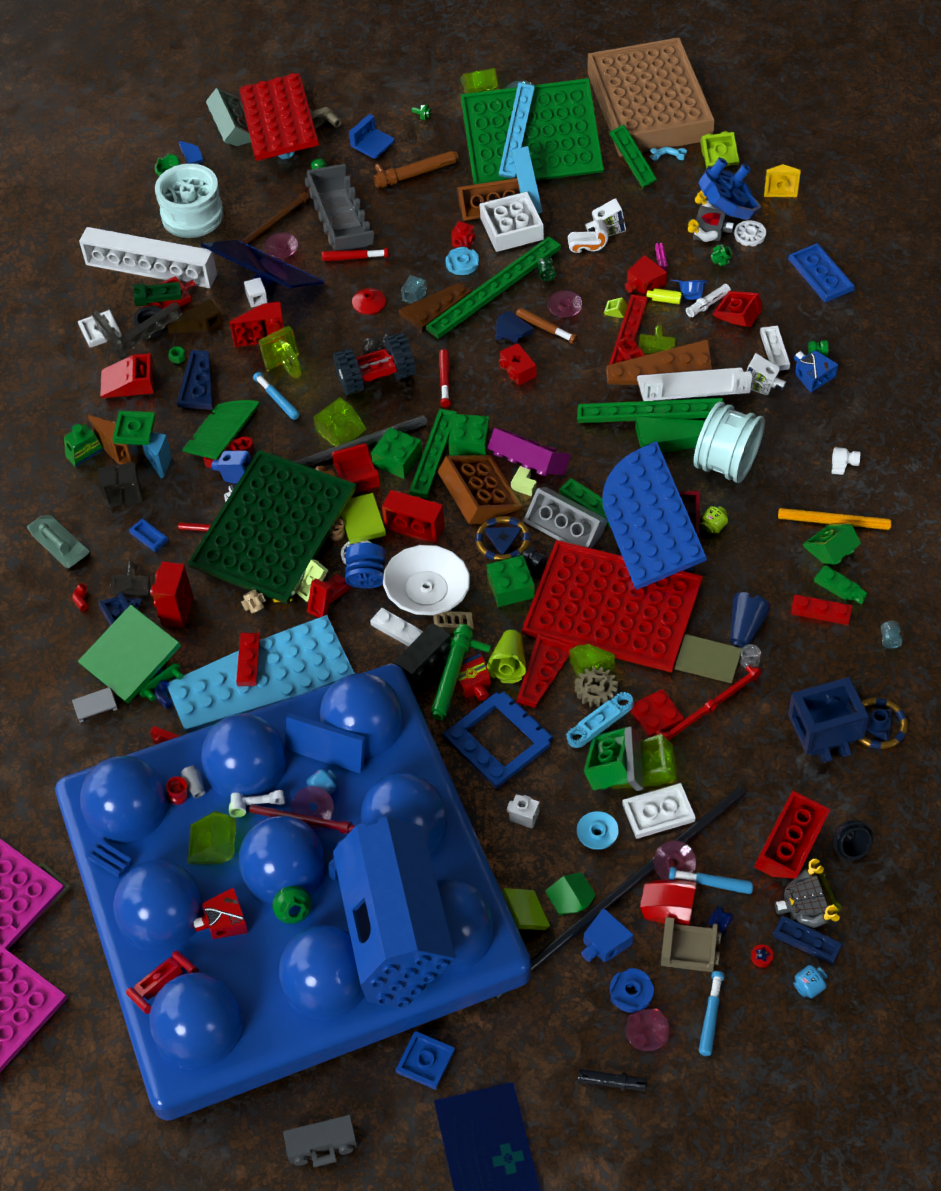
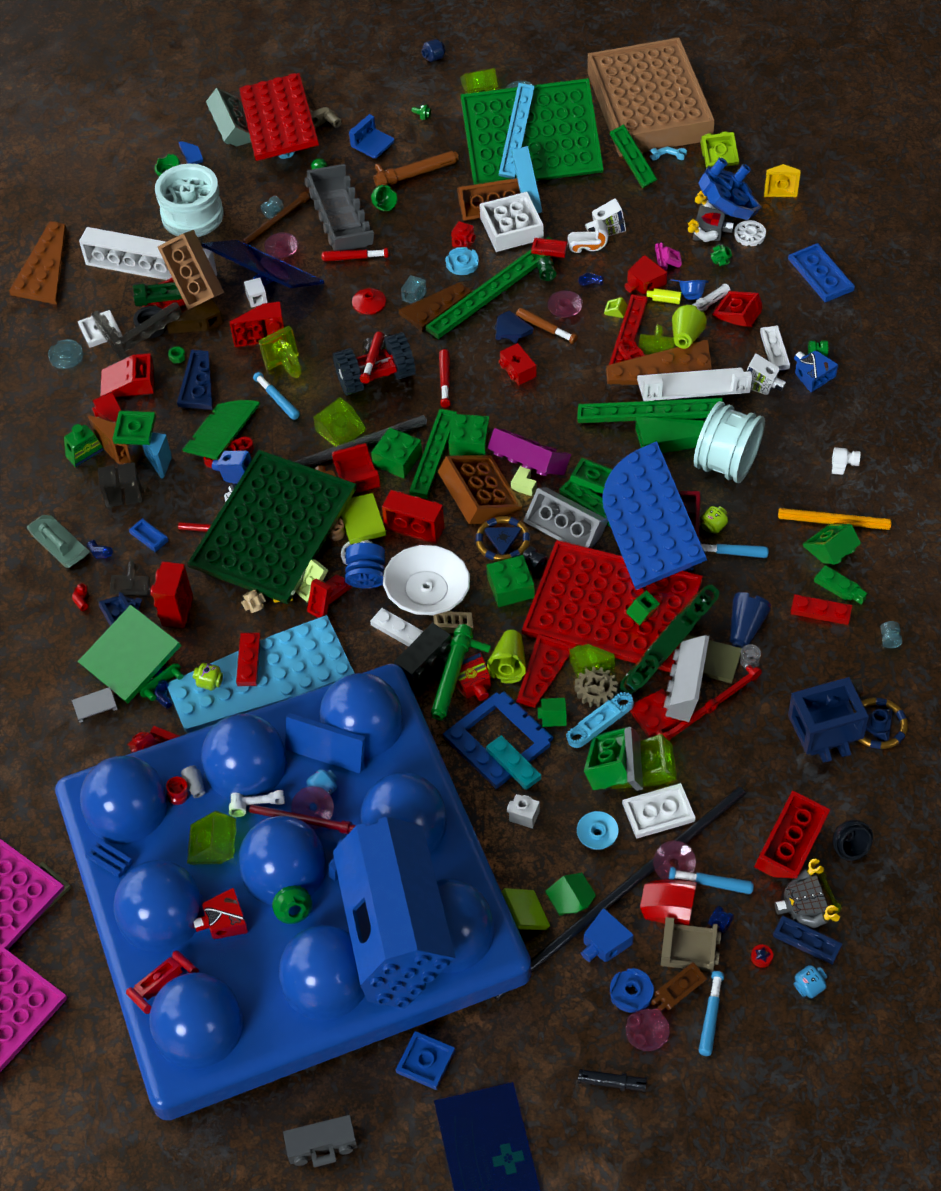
(42, 270): none -> dark orange wing
(65, 354): none -> clear light blue tile
(99, 551): none -> clear blue arm
(106, 407): none -> red slope
(141, 741): none -> red brick
(190, 269): none -> medium nougat brick
(208, 676): none -> lime head
(272, 206): none -> clear light blue wheel
(372, 356): none -> red piece
(384, 198): none -> green hair
(433, 50): none -> dark blue head
(513, 762): none -> teal plate
(549, 247): none -> red tile
(552, 712): none -> green brick
(590, 278): none -> clear blue arm
(590, 475): none -> green plate
(642, 607): none -> green brick
(669, 640): none -> dark green piece
(672, 257): none -> dark pink tile
(679, 987): none -> reddish brown hinge
(686, 679): none -> light grey slope
(687, 325): none -> lime cone
(740, 550): none -> dark azure piece

